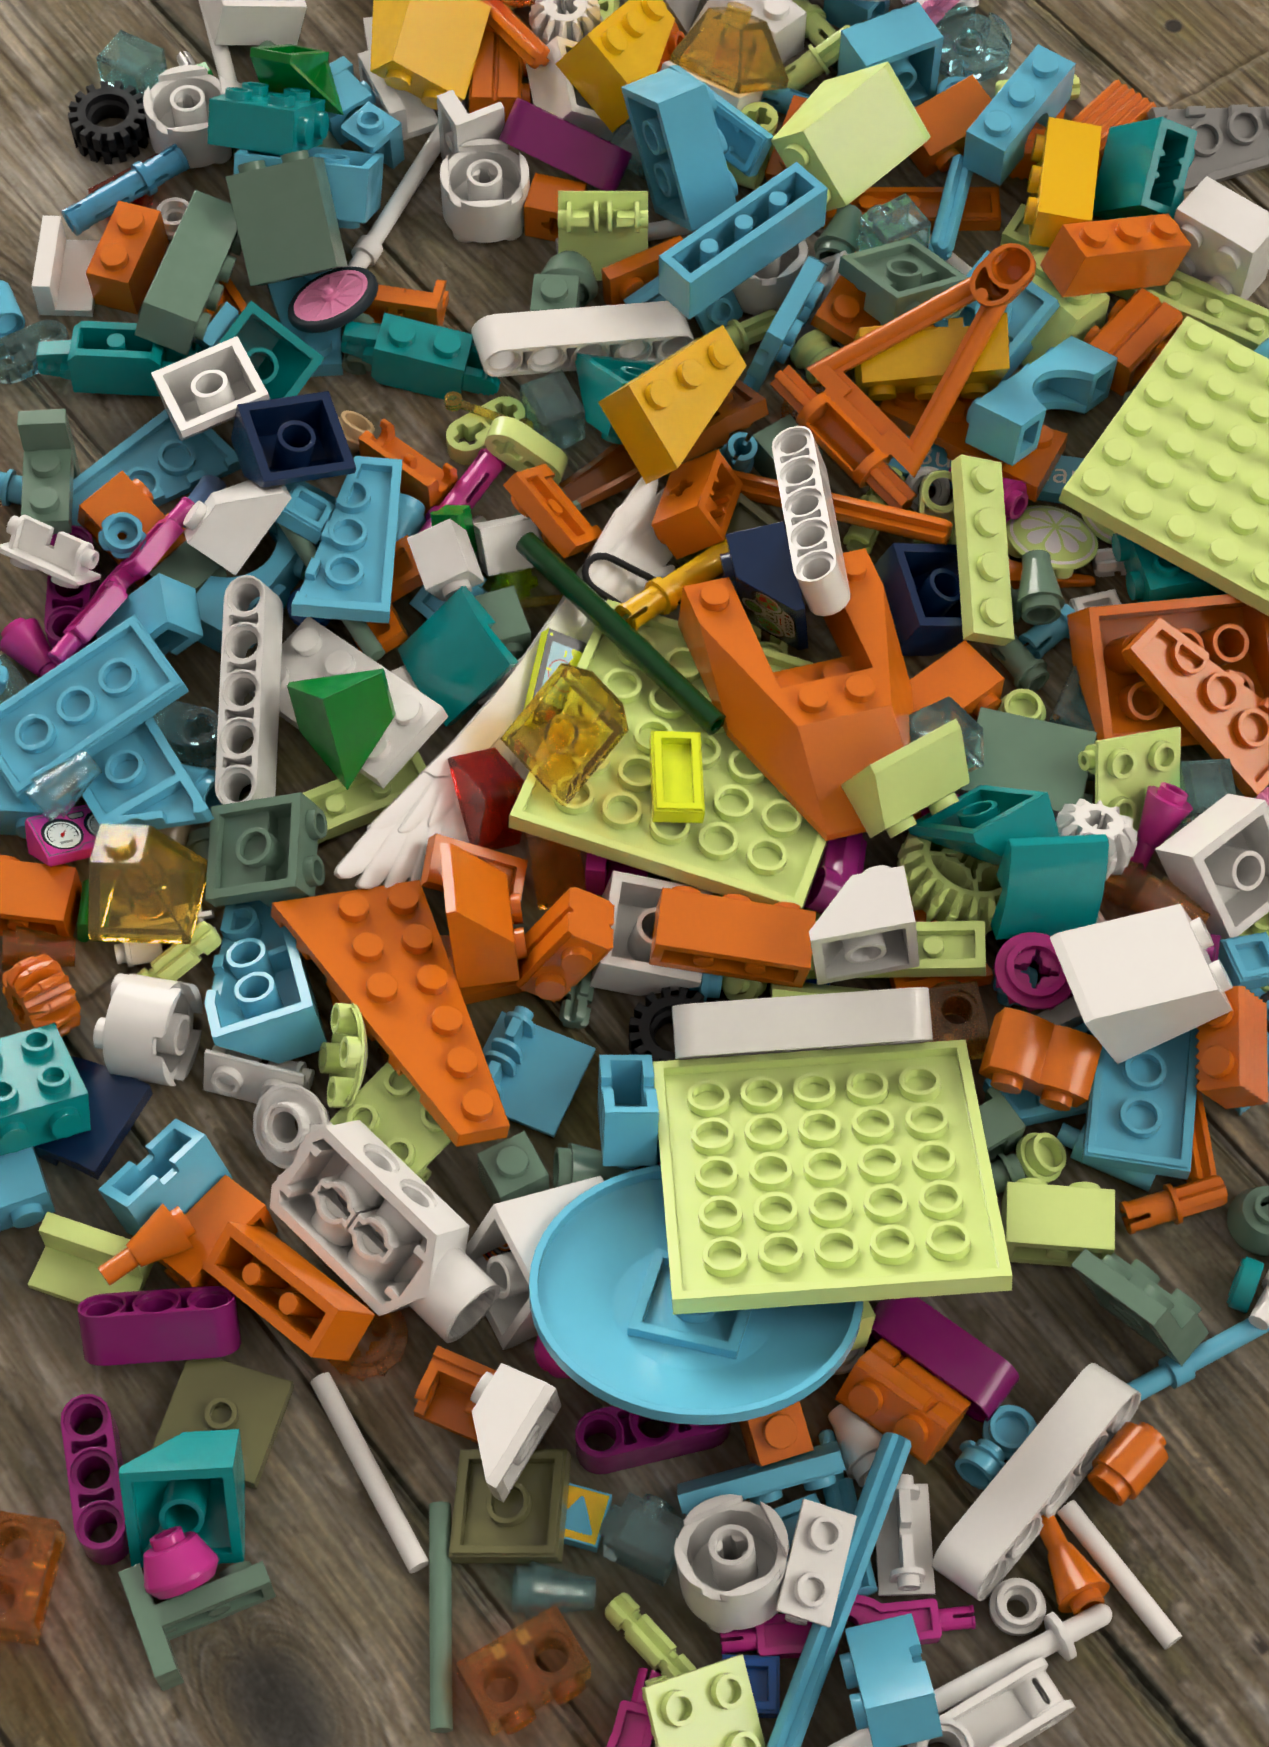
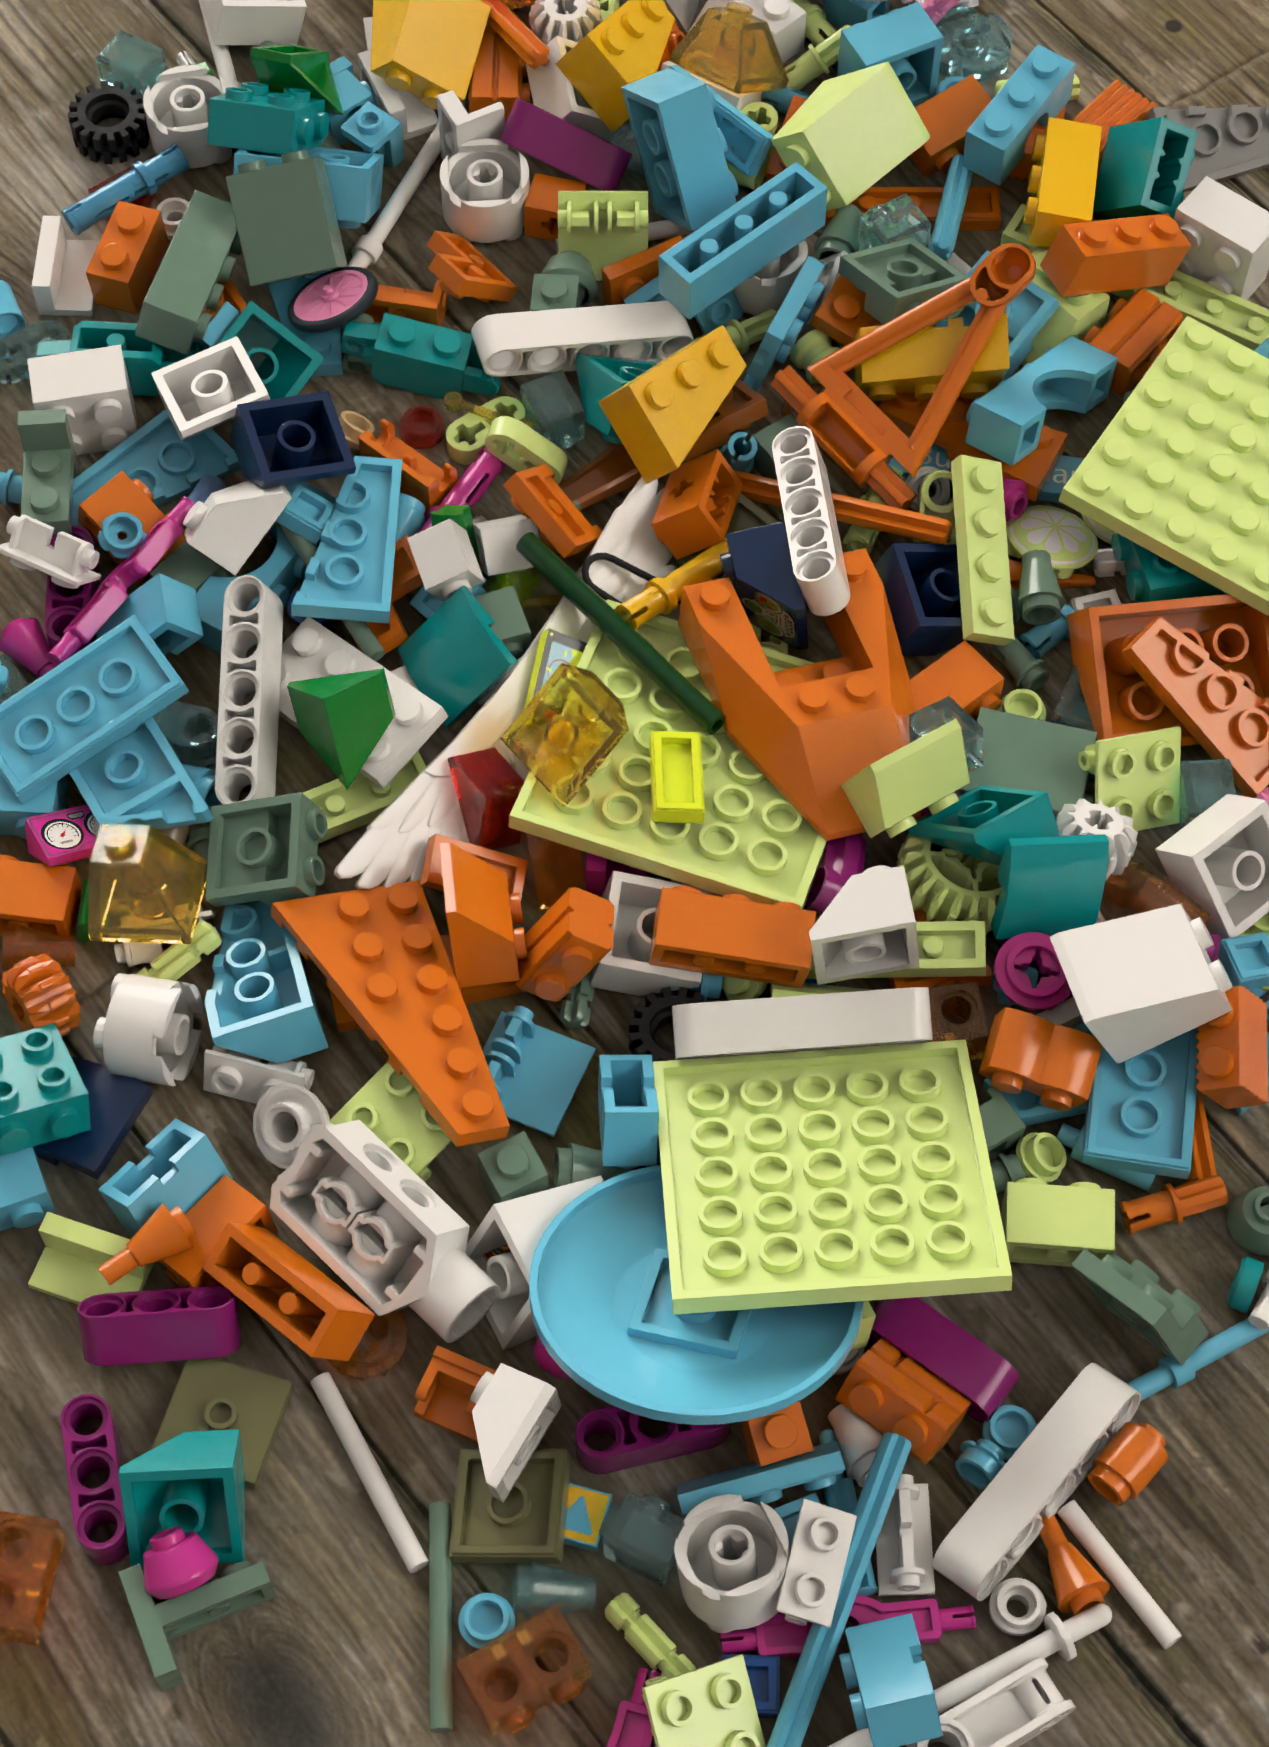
(61, 786): clear light blue cone -> none
(92, 390): none -> white brick
(345, 1055): yellowish green dish -> none
(421, 427): none -> clear red plate
(466, 270): none -> orange plate
(485, 1619): none -> medium azure plate
(1161, 814): dark pink cone -> none

